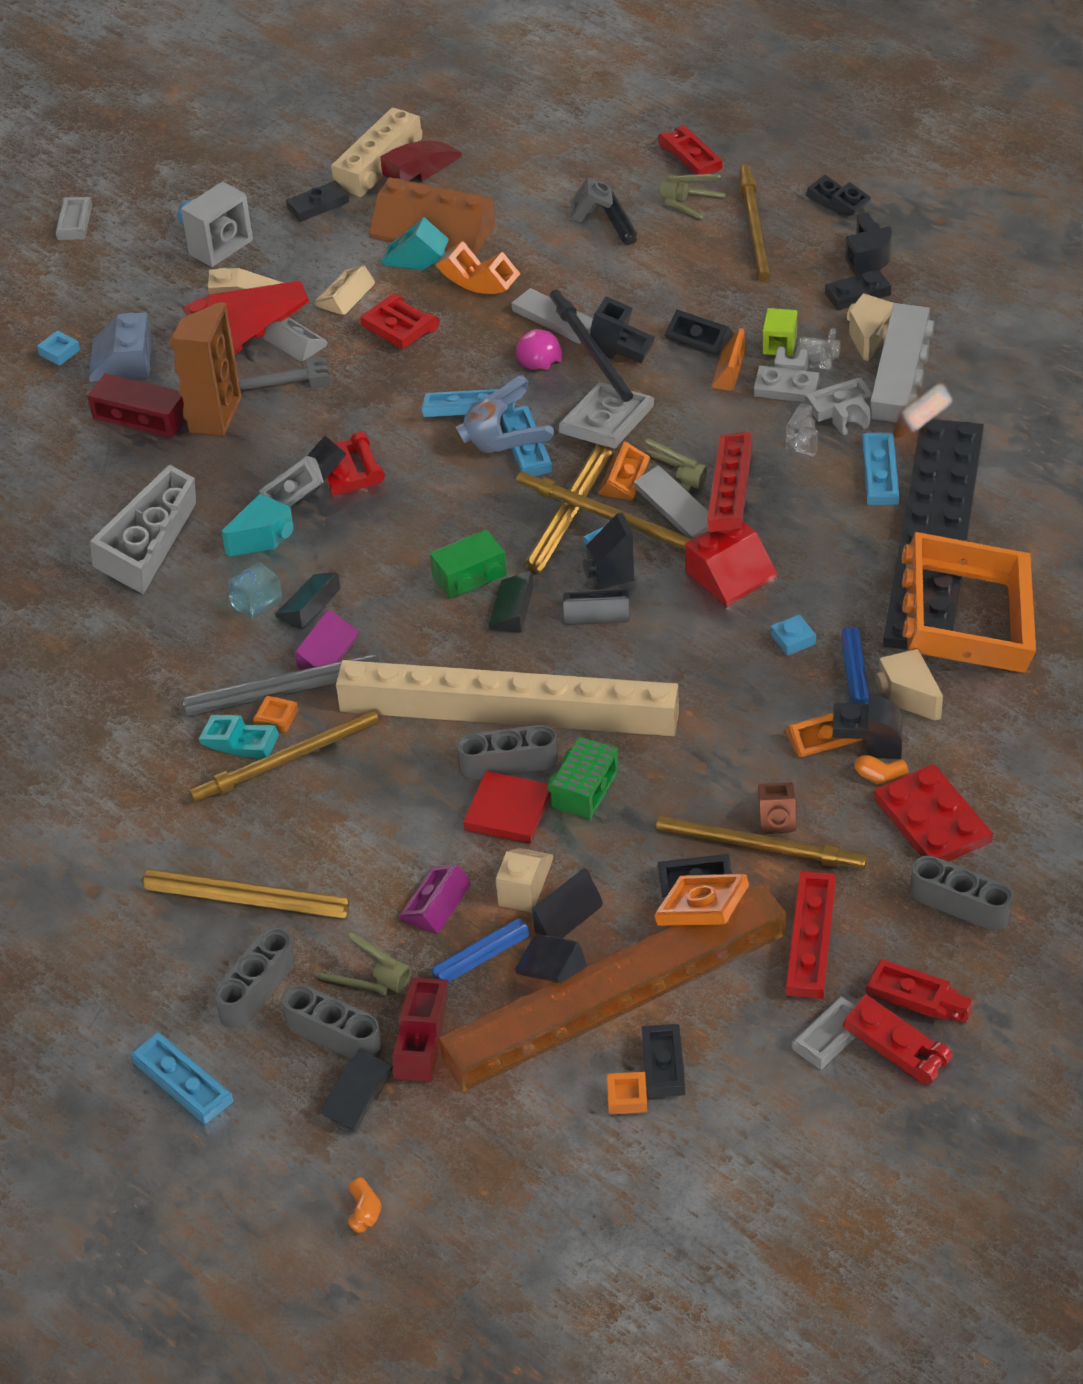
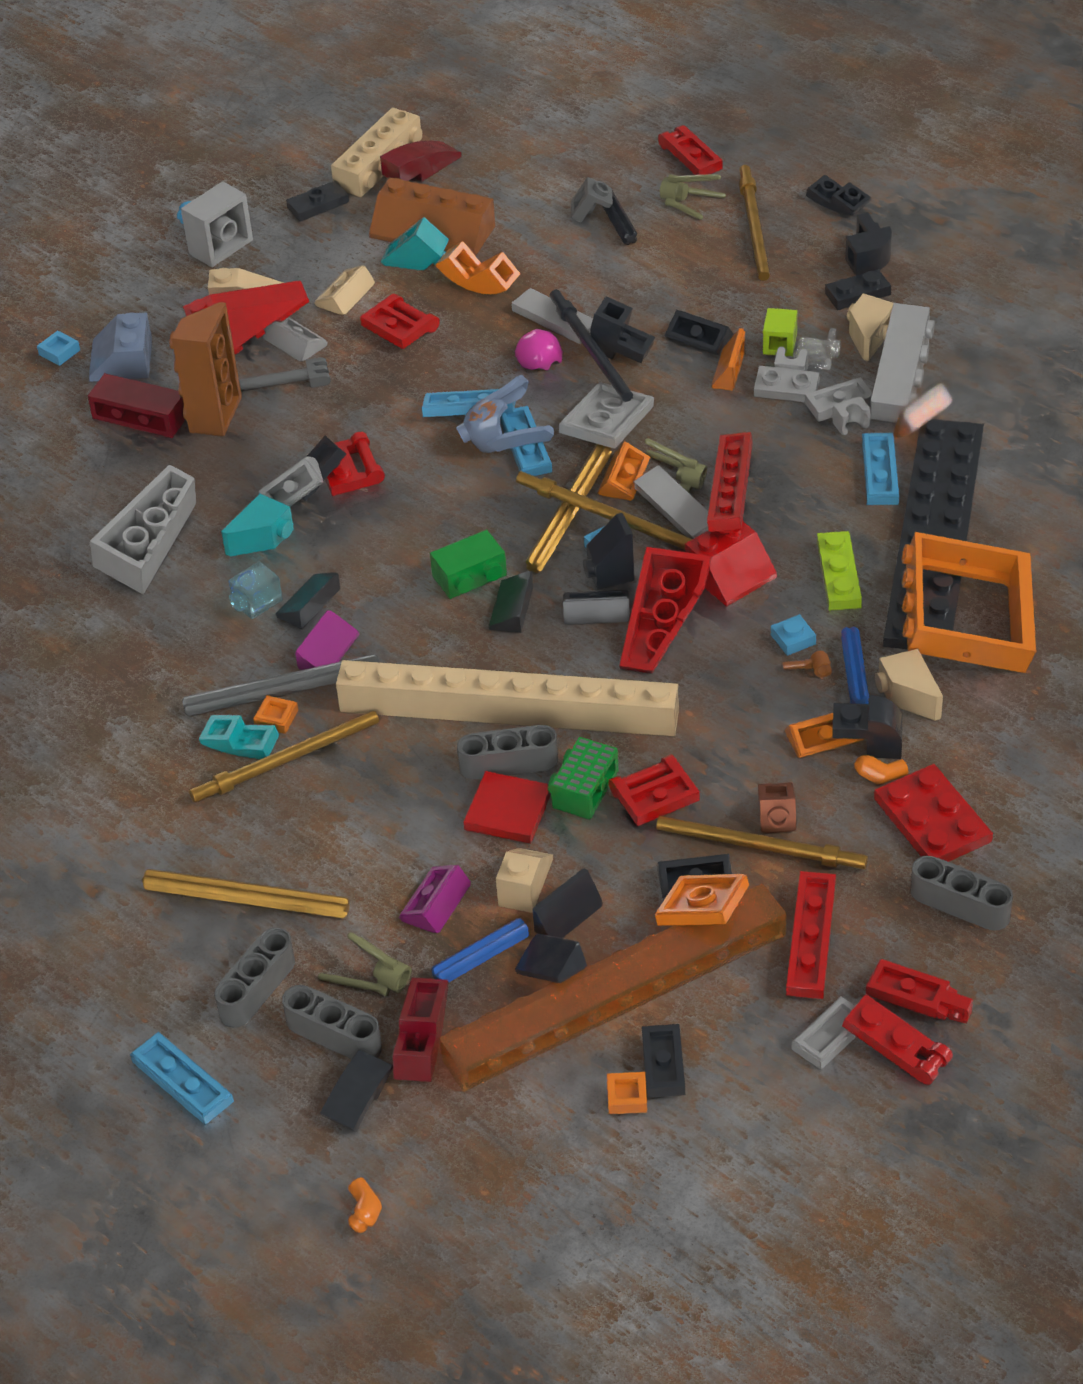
(74, 218): light grey tile -> none
(658, 796): none -> red plate
(663, 599): none -> red wedge
(801, 431): clear bracket -> none
(818, 661): none -> dark orange hand
(839, 570): none -> lime plate

